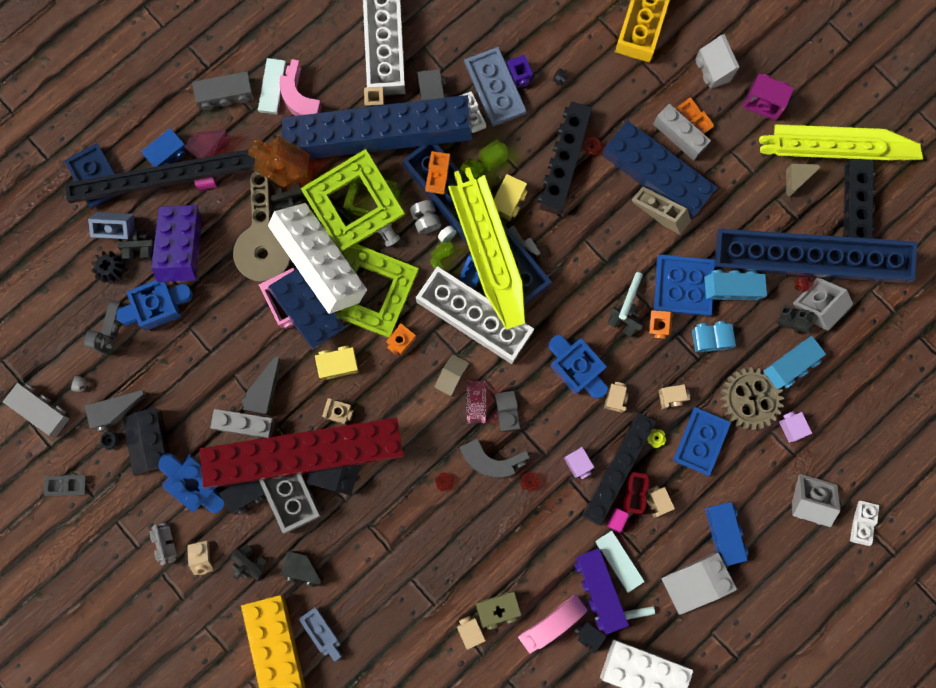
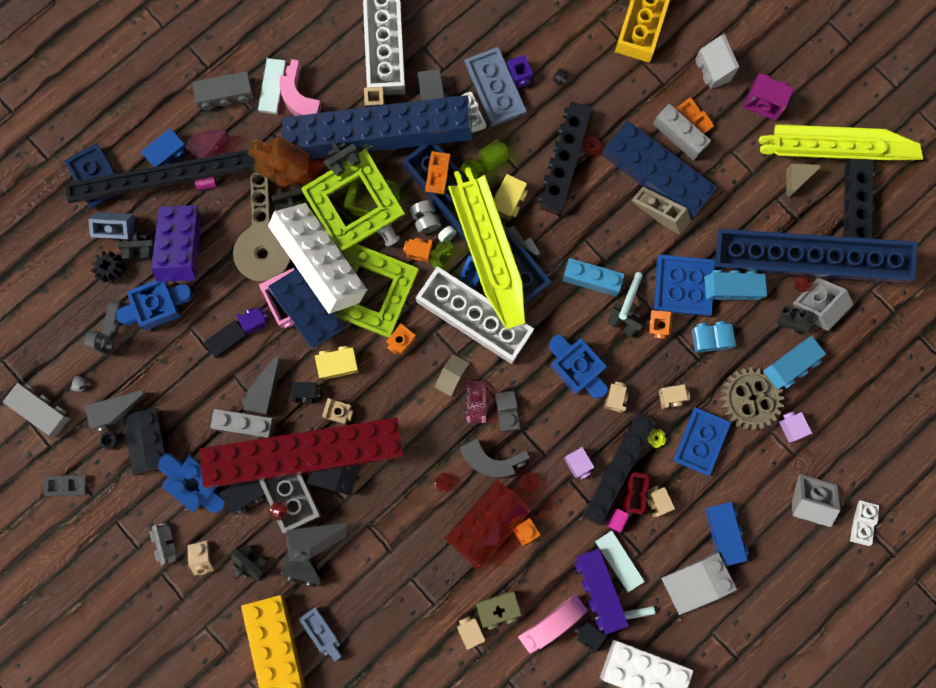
(225, 339): none -> black tile
(253, 320): none -> dark purple brick
(277, 511): none -> clear red plate
(305, 392): none -> black brick
(310, 541): none -> dark grey slope
(341, 154): none -> pearl dark grey hips
(418, 249): none -> orange brick
(488, 524): none -> clear red brick
(526, 532): none -> orange brick
(593, 277): none -> dark azure brick

